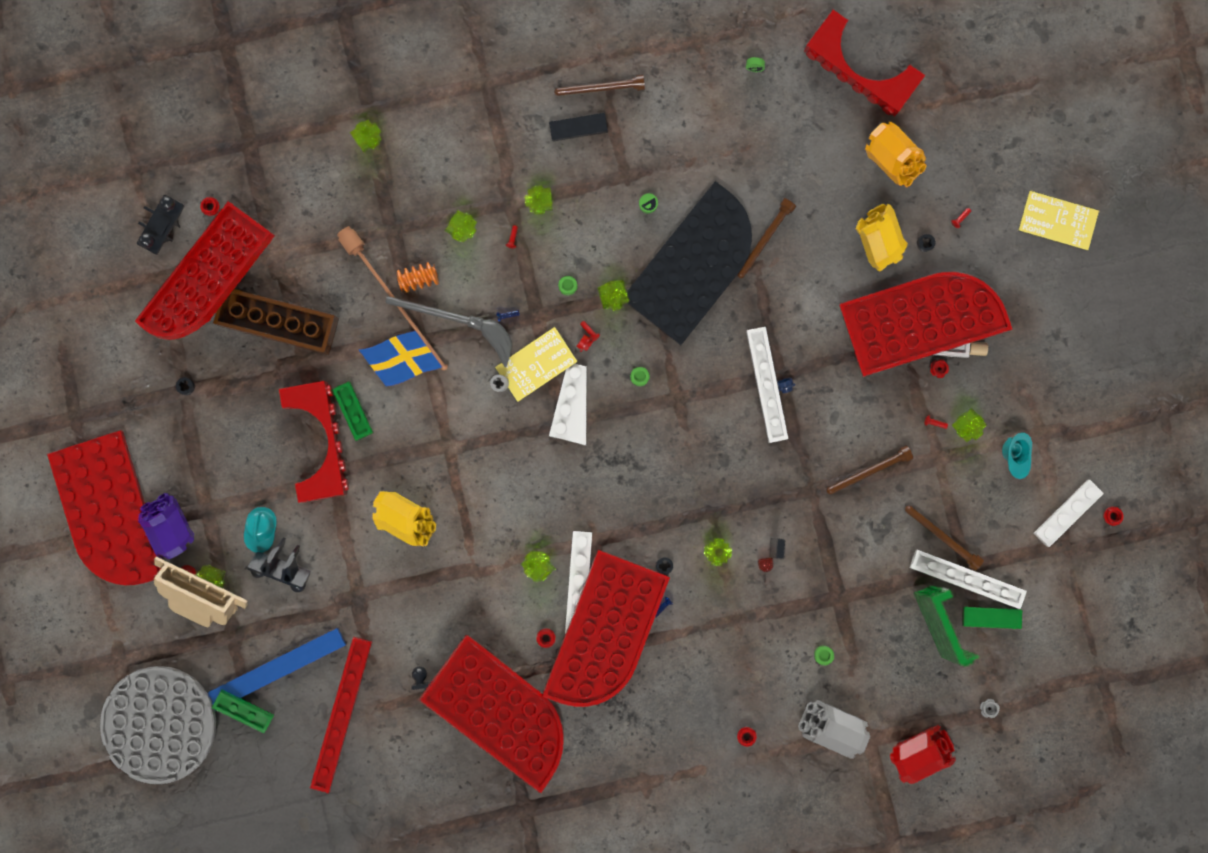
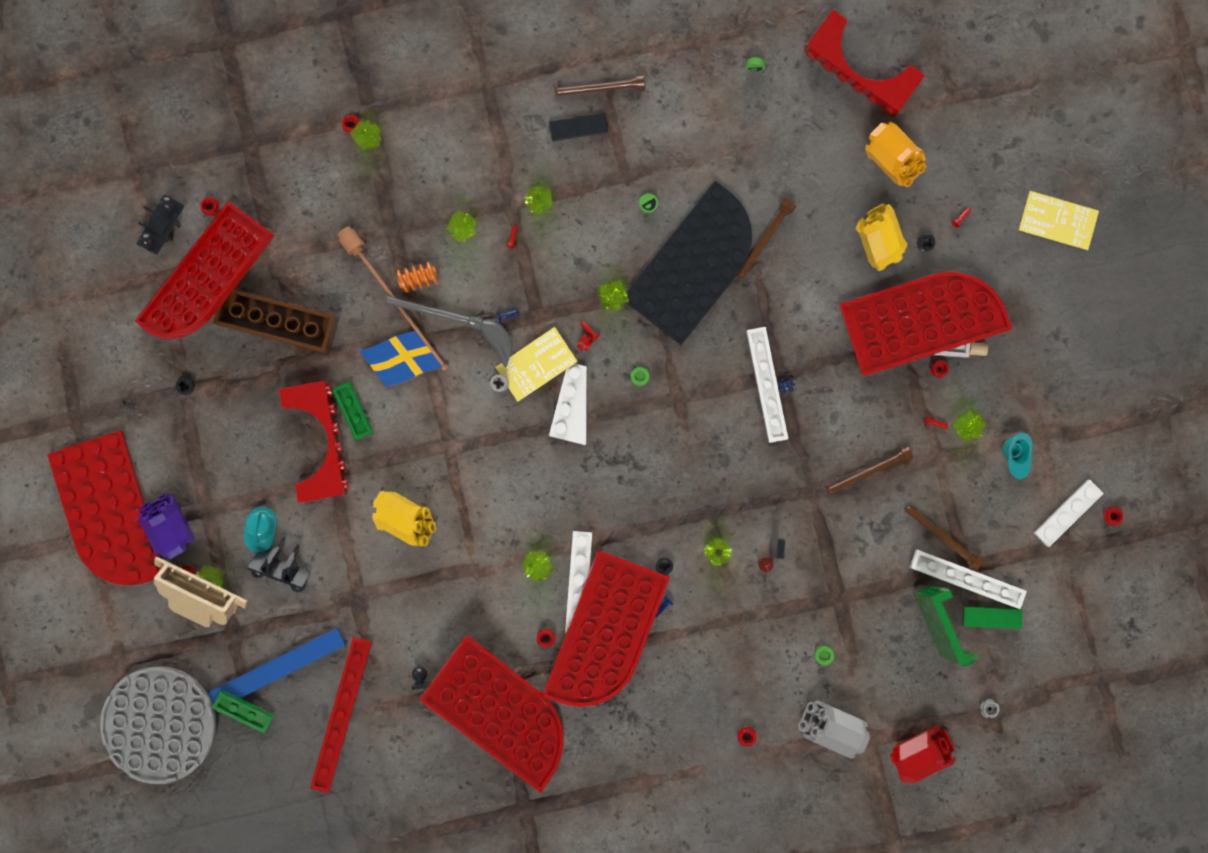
(347, 120): none -> red plate
(567, 285): bright green tile -> none

